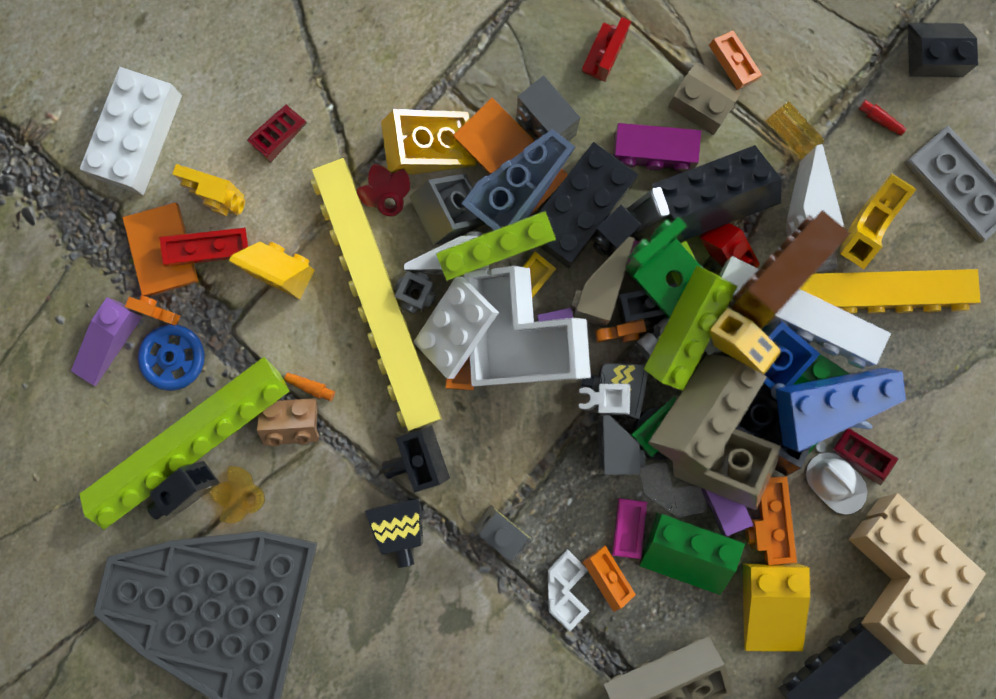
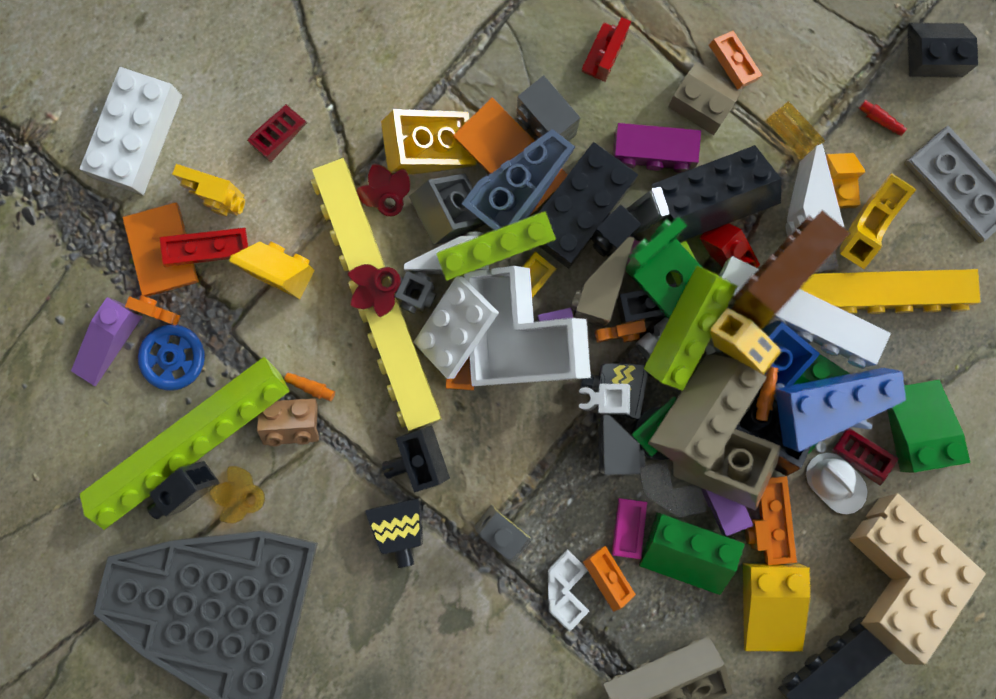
(370, 289): none -> dark red plate
(766, 394): none -> orange animal
(845, 171): none -> light orange slope
(927, 430): none -> green slope

